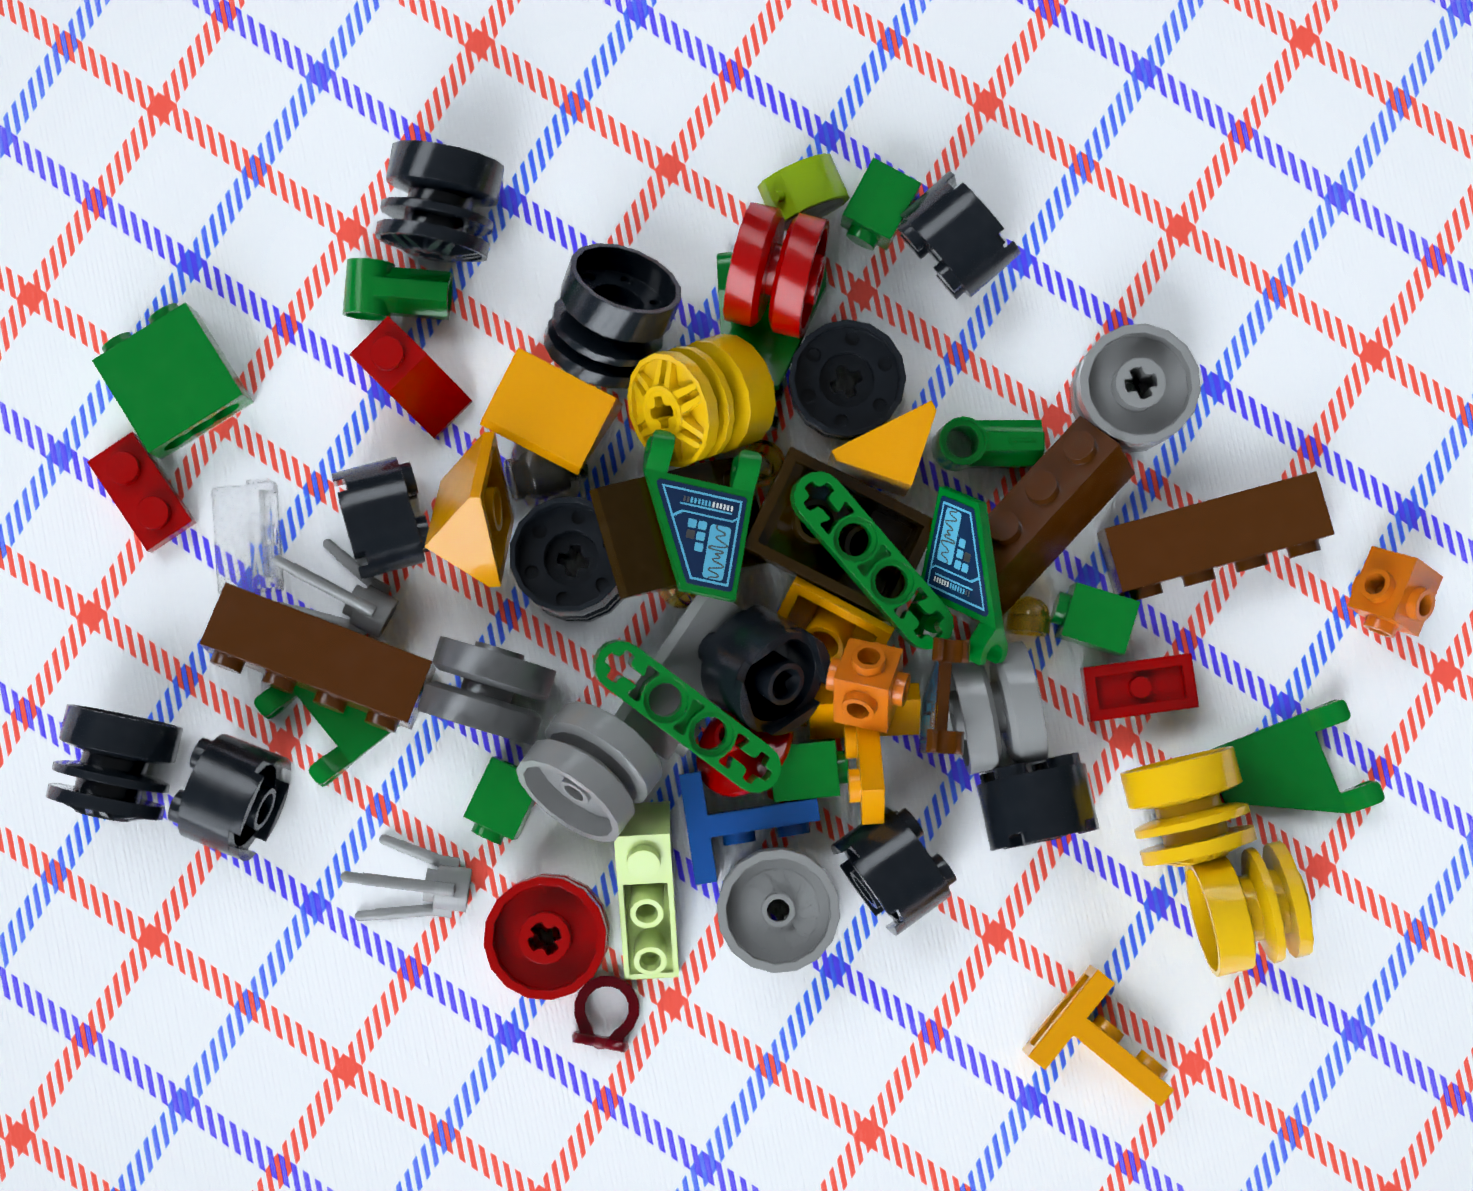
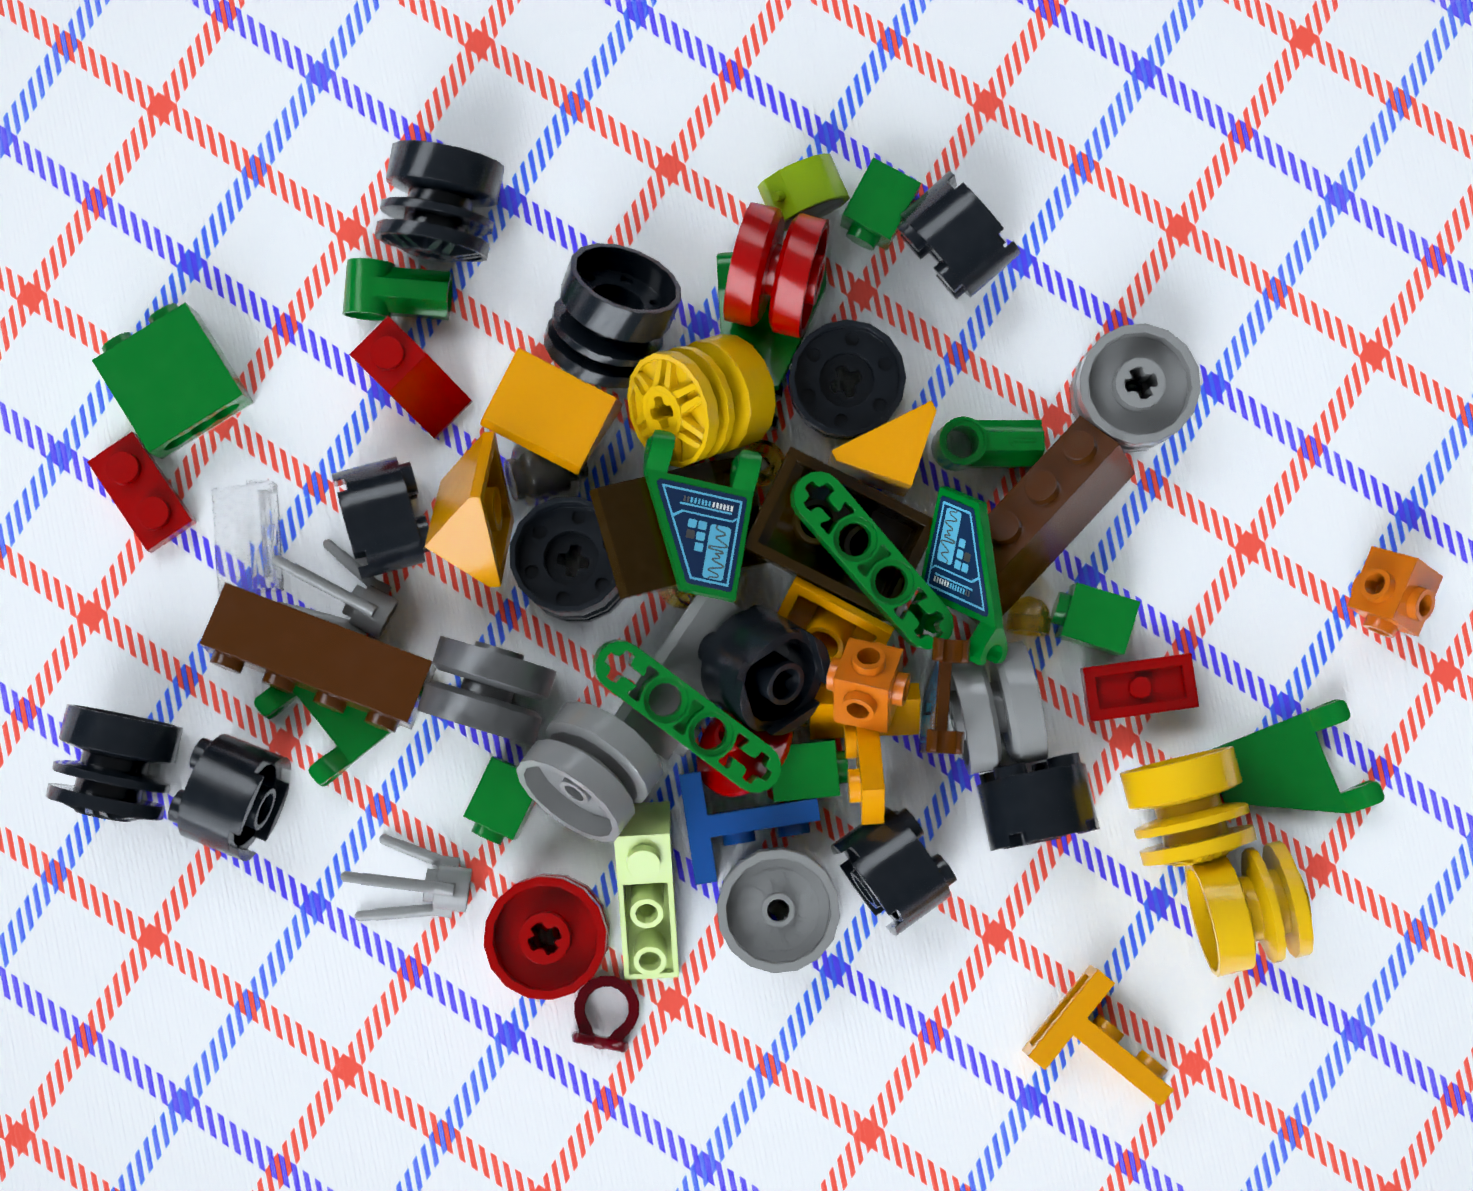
(1215, 534): reddish brown brick -> none

